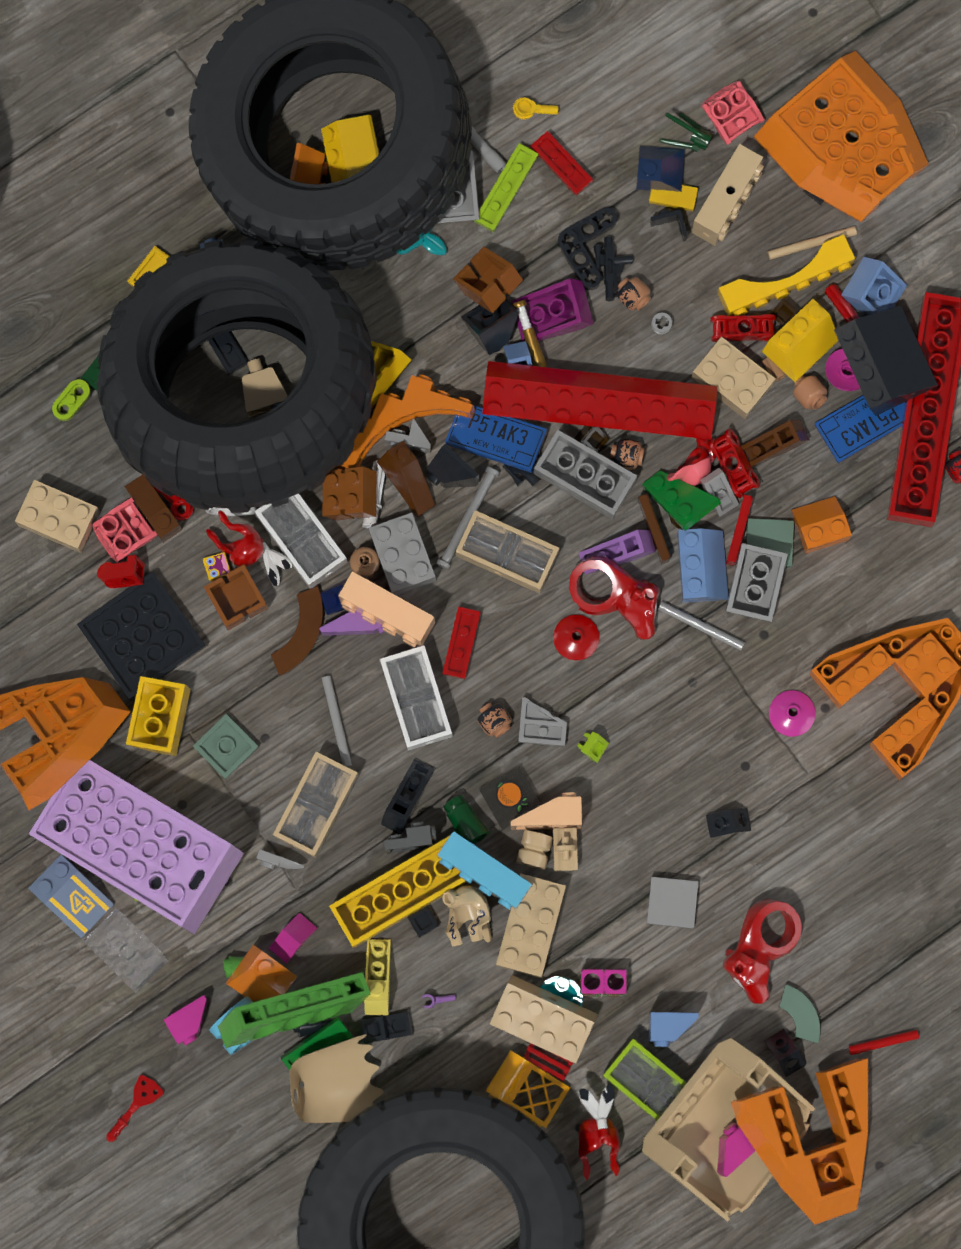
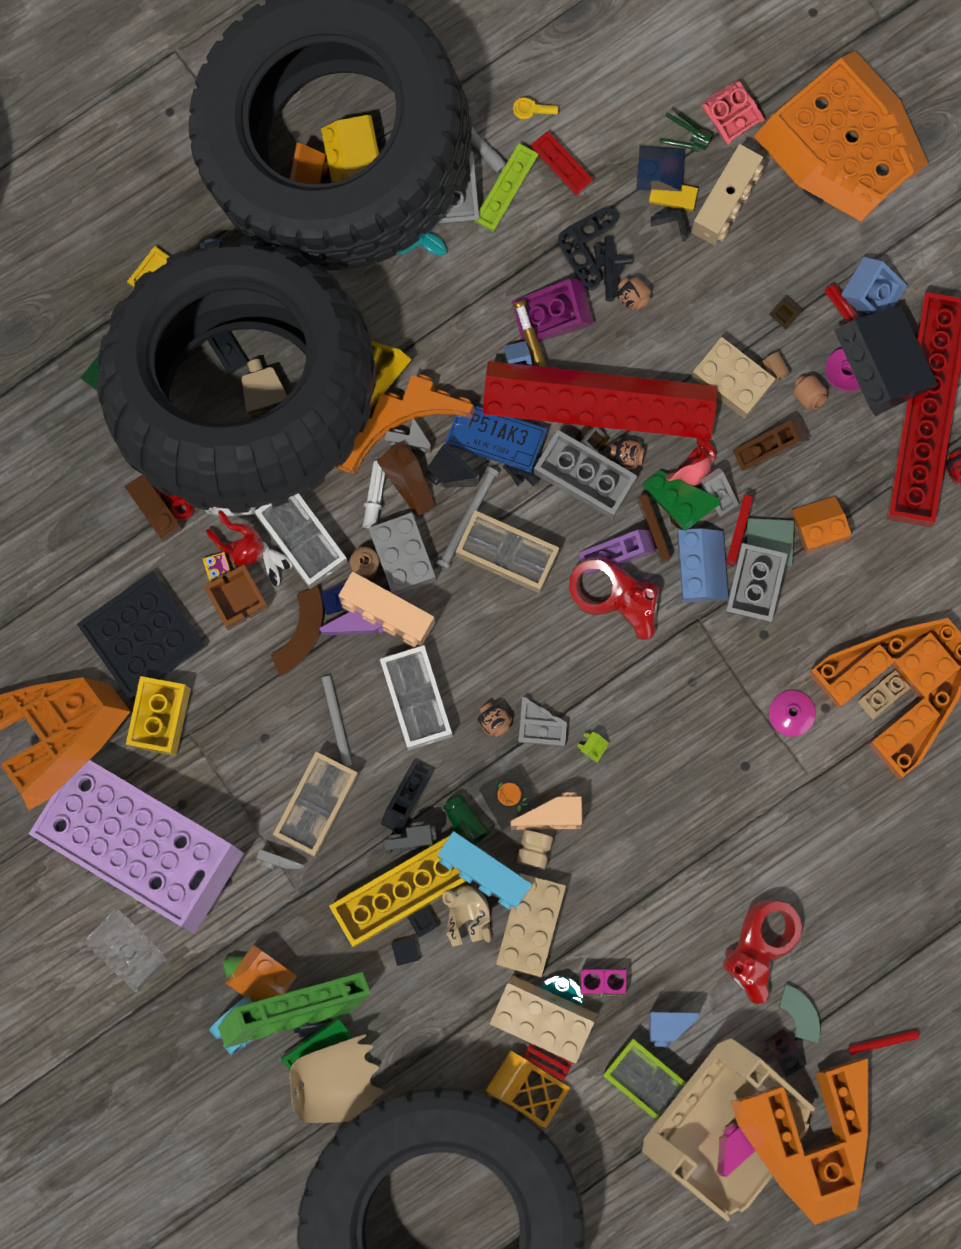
(57, 516): tan brick -> none
(70, 400): lime plate -> none
(71, 896): sand blue slope -> none
(122, 574): red leg -> none
(123, 530): coral slope -> none
(138, 1101): red piece -> none
(187, 1021): dark pink slope -> none
(226, 746): sand green tile -> none
(292, 938): dark pink slope -> none
(349, 491): dark orange piece -> none
(377, 977): light yellow slope -> none
(387, 1027): black slope -> none
(405, 951): none -> black tile
(435, 1000): medium lavender hand -> none
(461, 643): red plate -> none
(489, 328): black slope -> none
(495, 281): dark orange piece -> none
(565, 849): tan hips -> none
(576, 649): red dish -> none
(598, 1129): red hair -> none
(657, 317): light grey bush -> none
(672, 902): light grey tile -> none
(702, 626): light grey bar -> none
(726, 449): red piece -> none
(727, 327): red piece -> none
(727, 822): black bracket -> none
(743, 294): yellow arch -> none
(802, 341): yellow slope -> none
(810, 243): tan bar -> none
(857, 427): blue tile -> none
(884, 694): none -> tan slope

